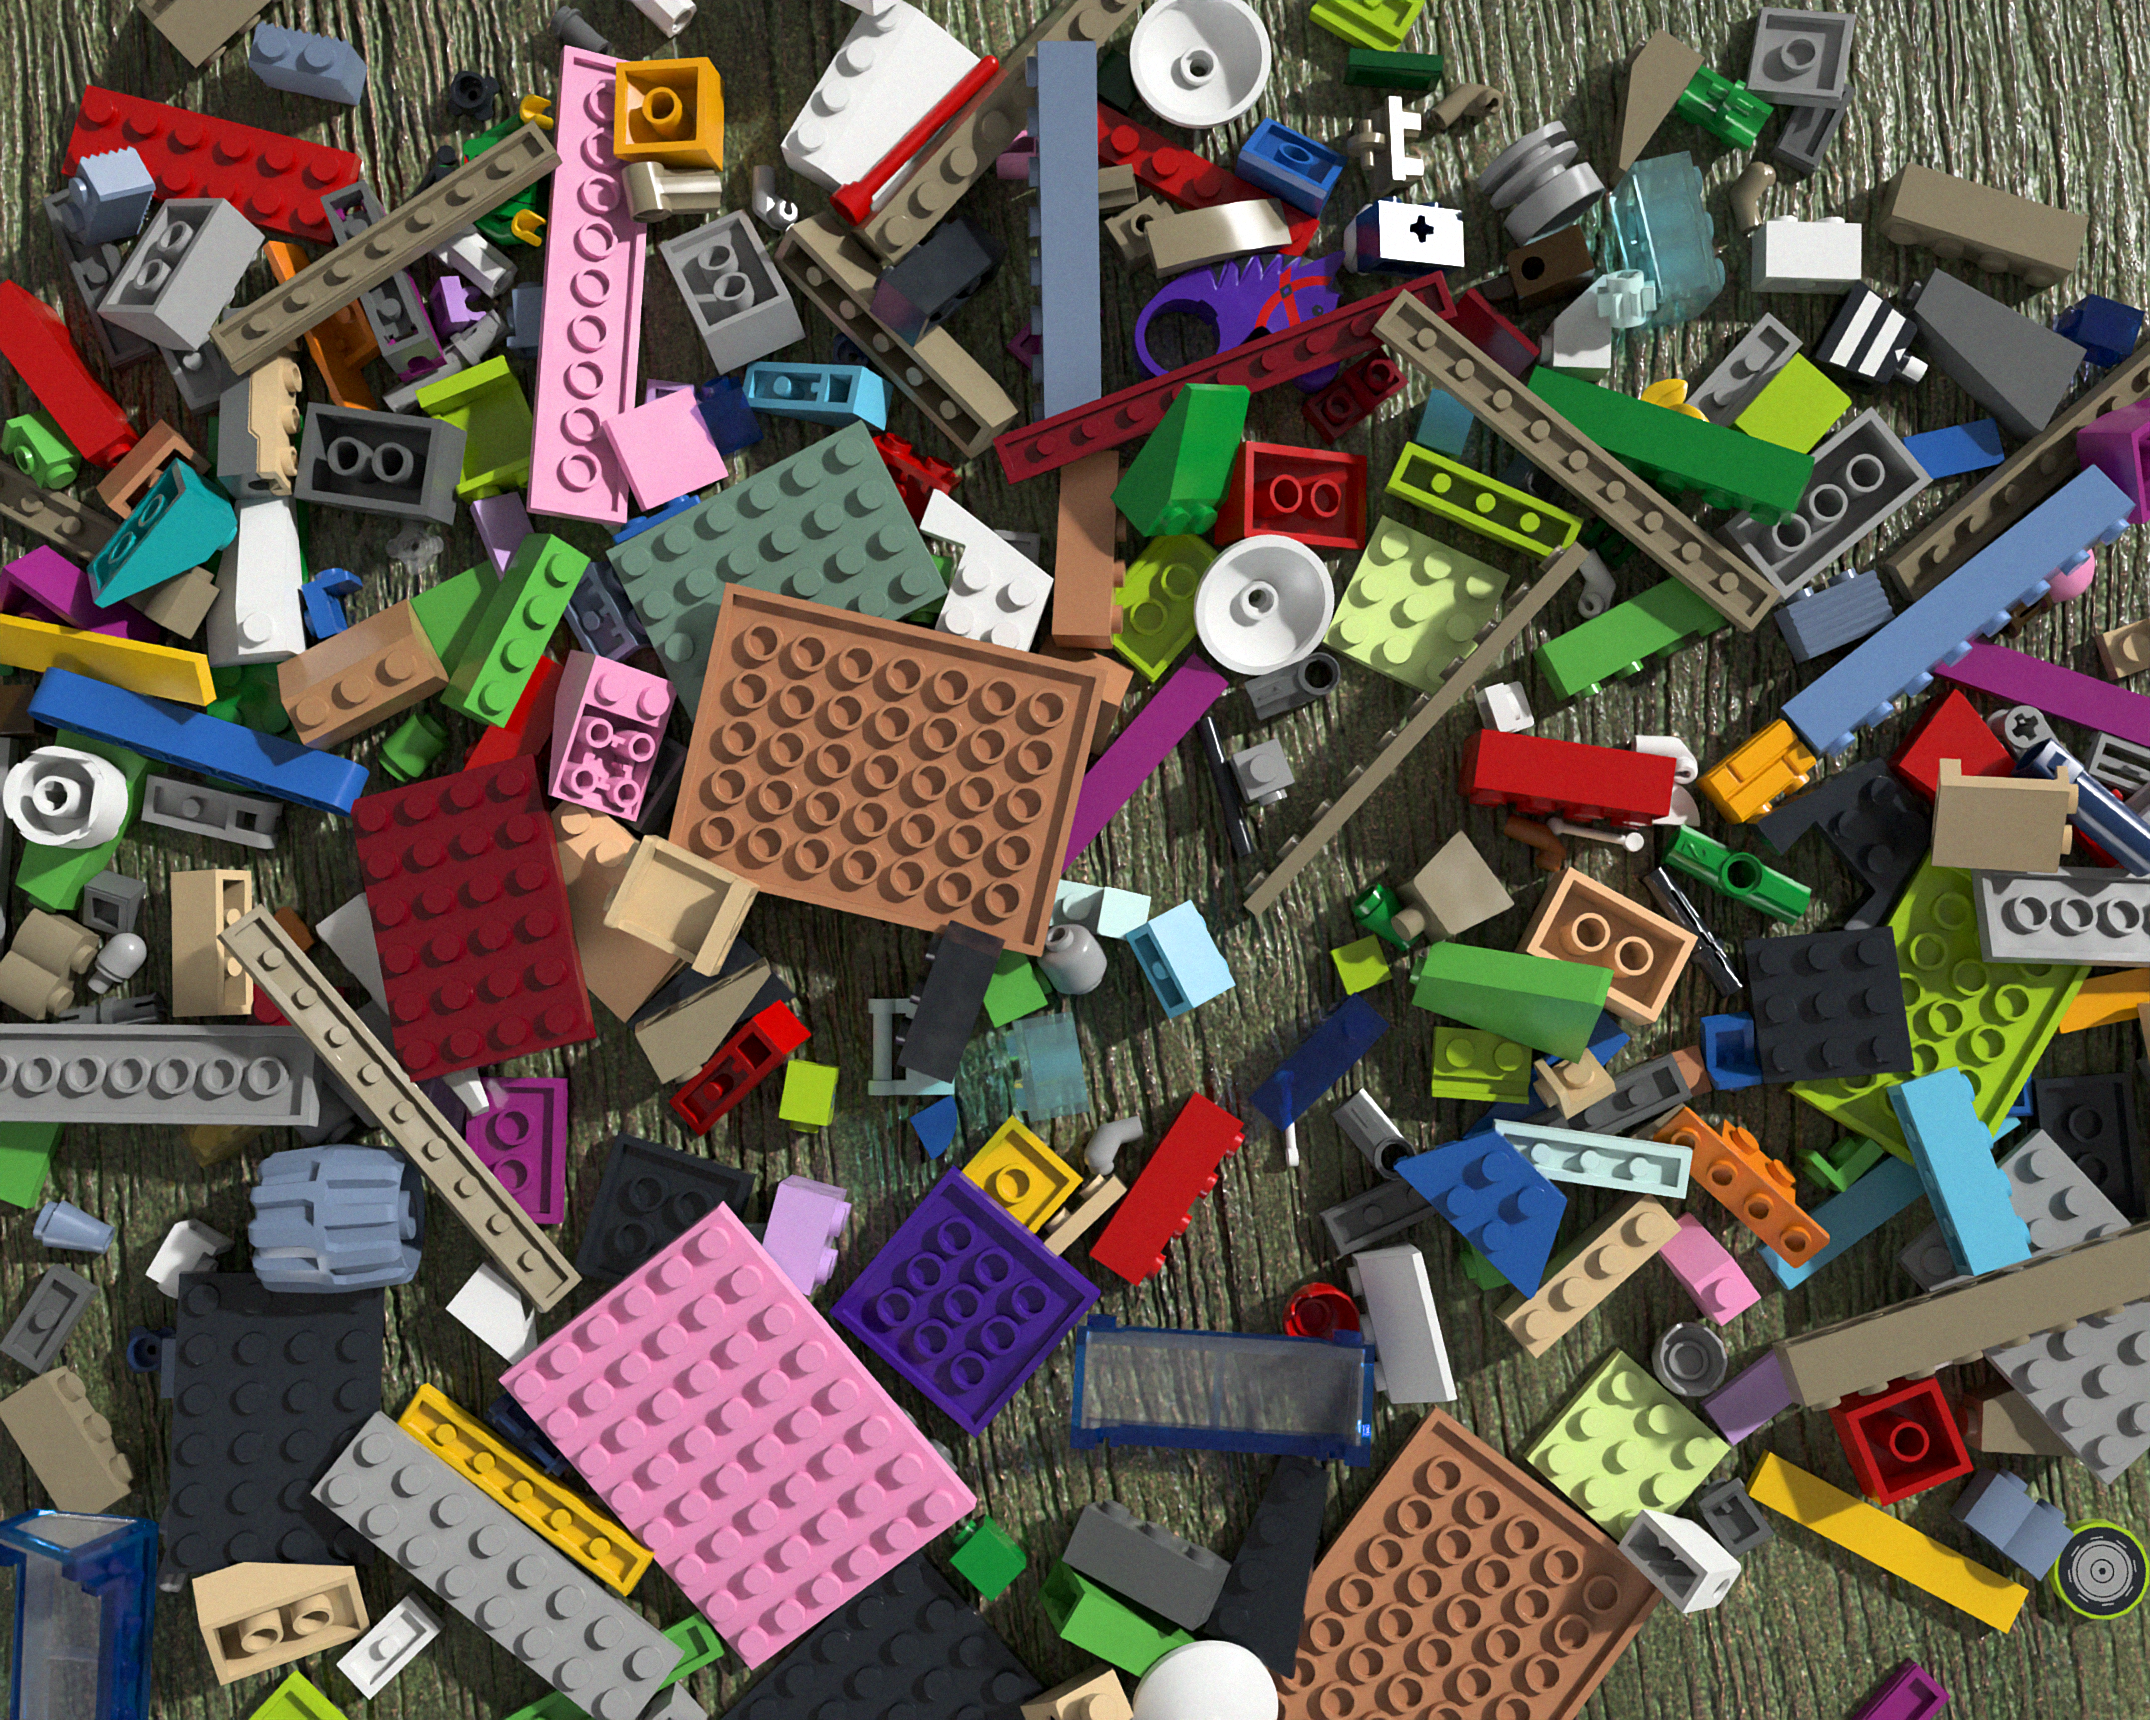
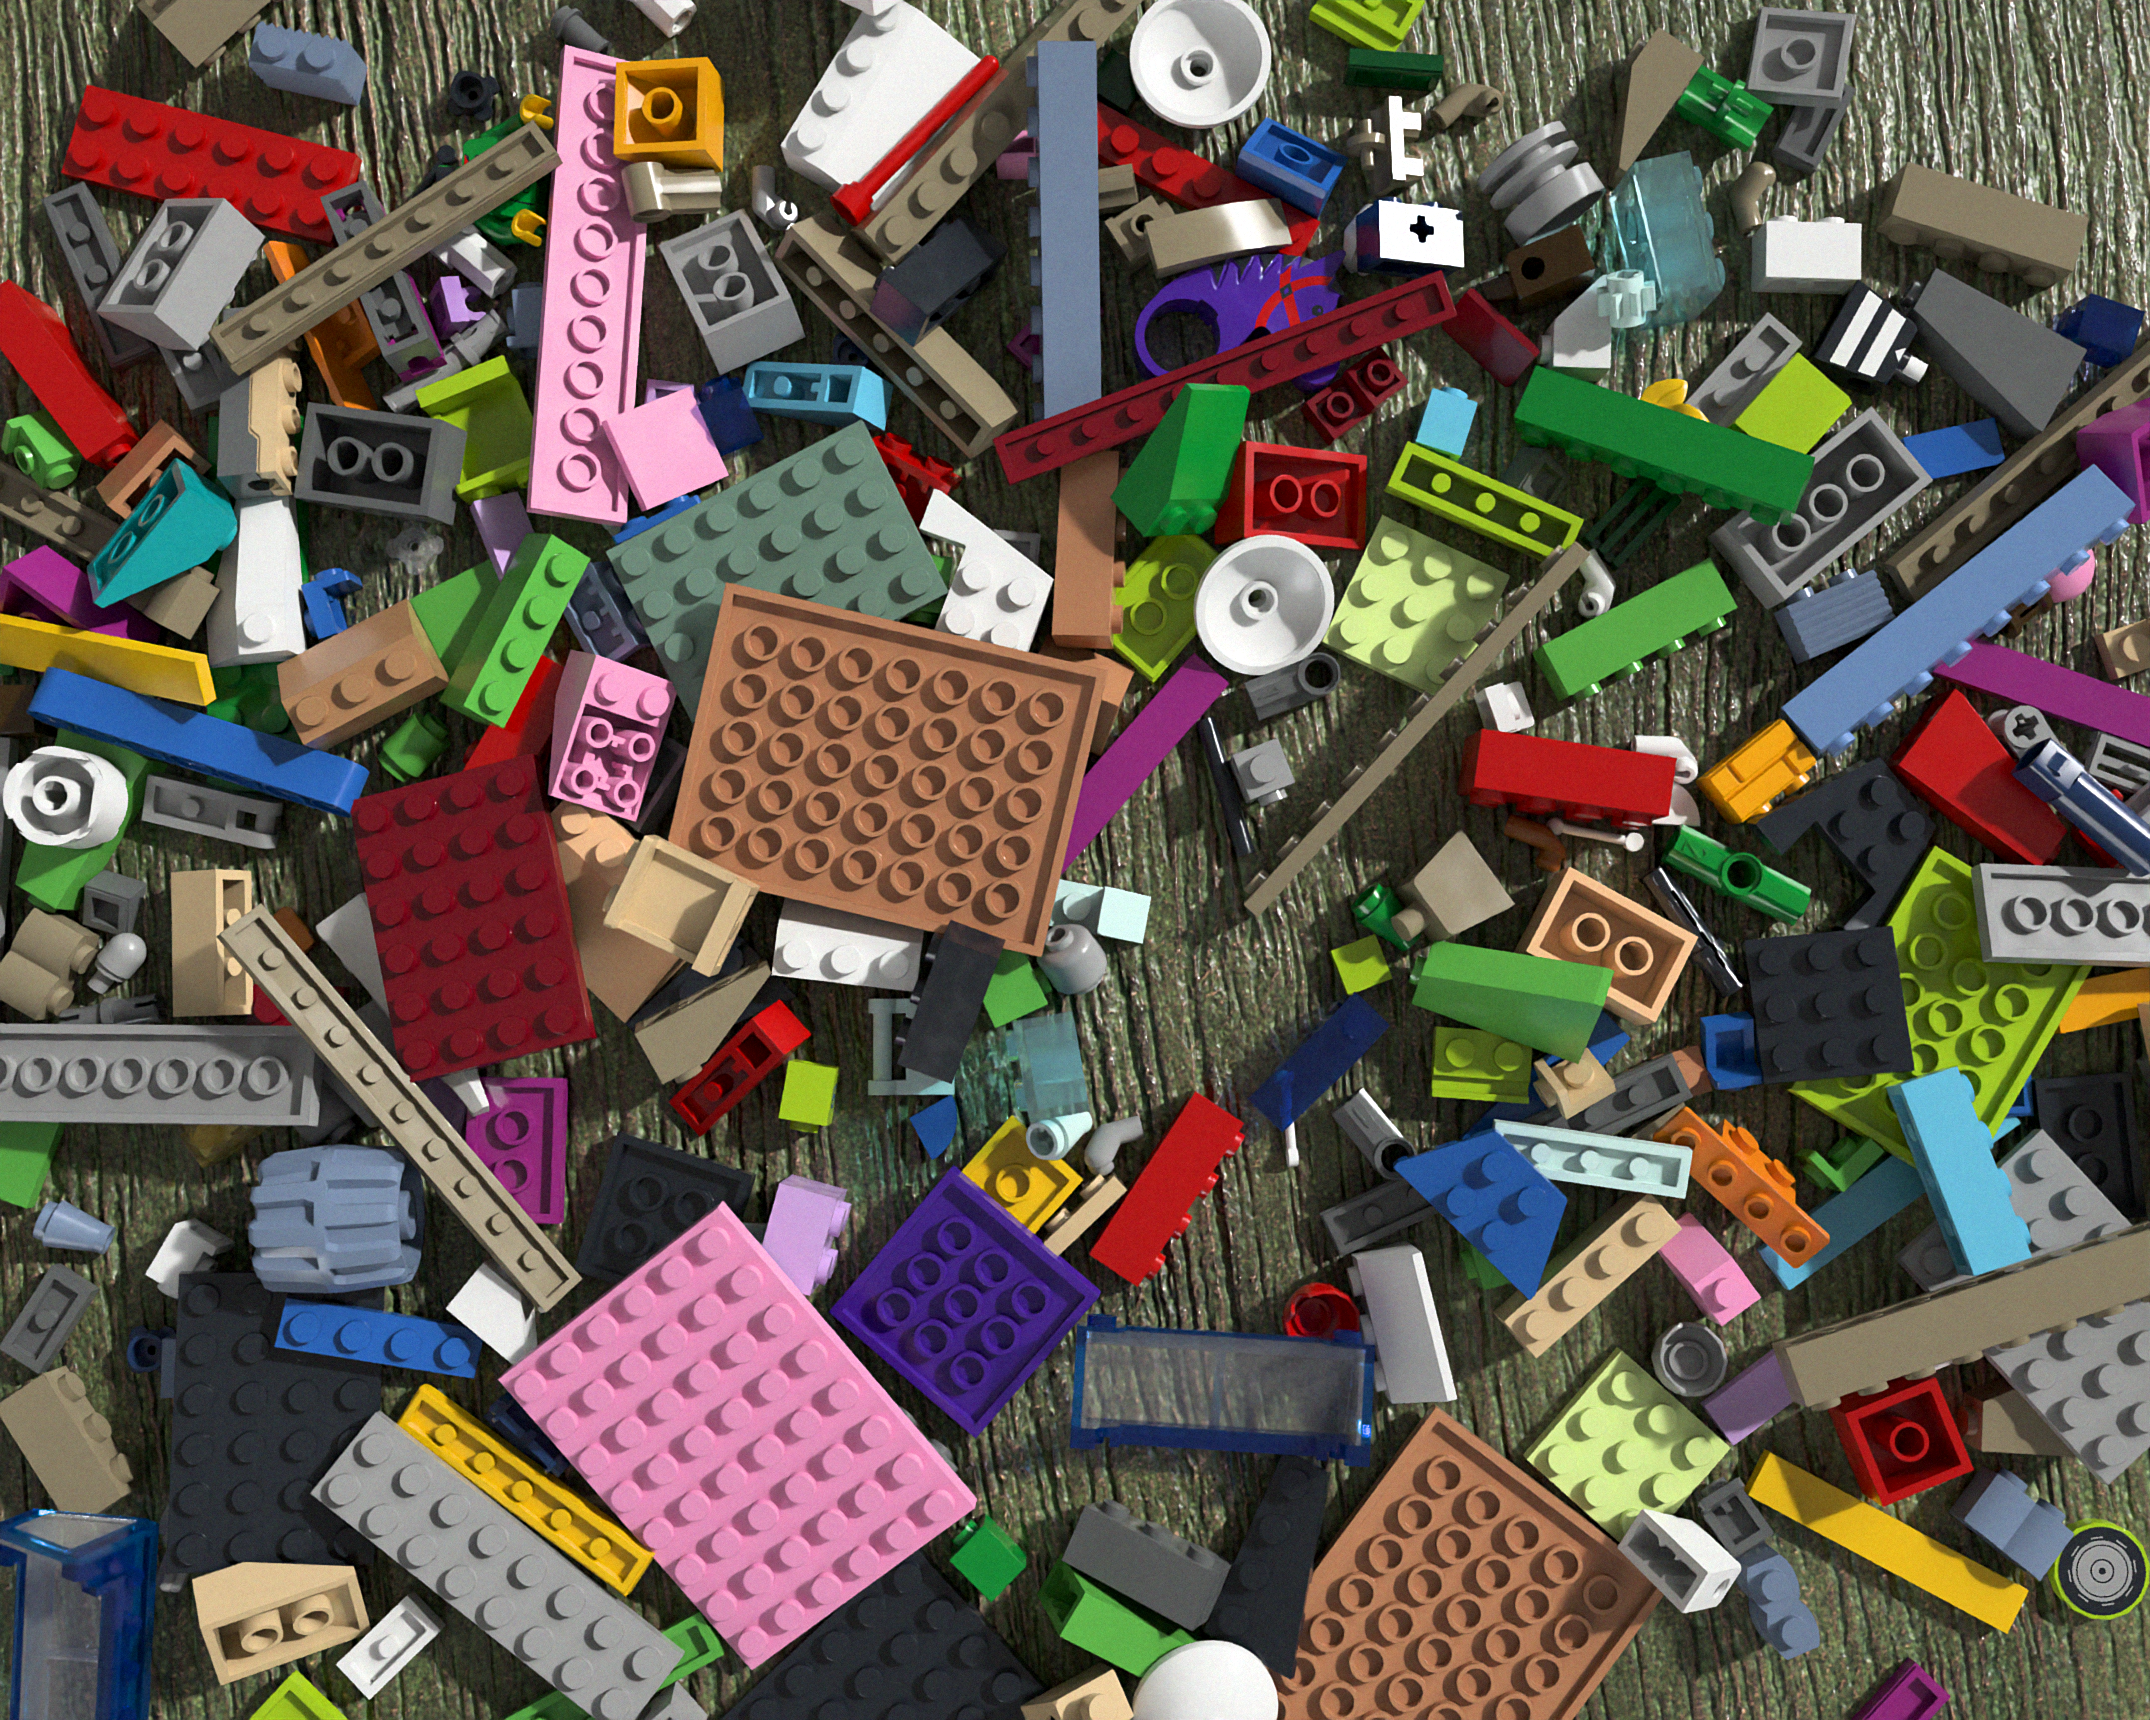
(108, 197): sand blue brick -> none
(378, 1337): none -> blue plate
(846, 947): none -> white slope
(1056, 1136): none -> light aqua cone
(1180, 959): brick -> none
(1575, 461): dark tan plate -> none
(1775, 1602): none -> sand blue brick
(2001, 820): tan panel -> none

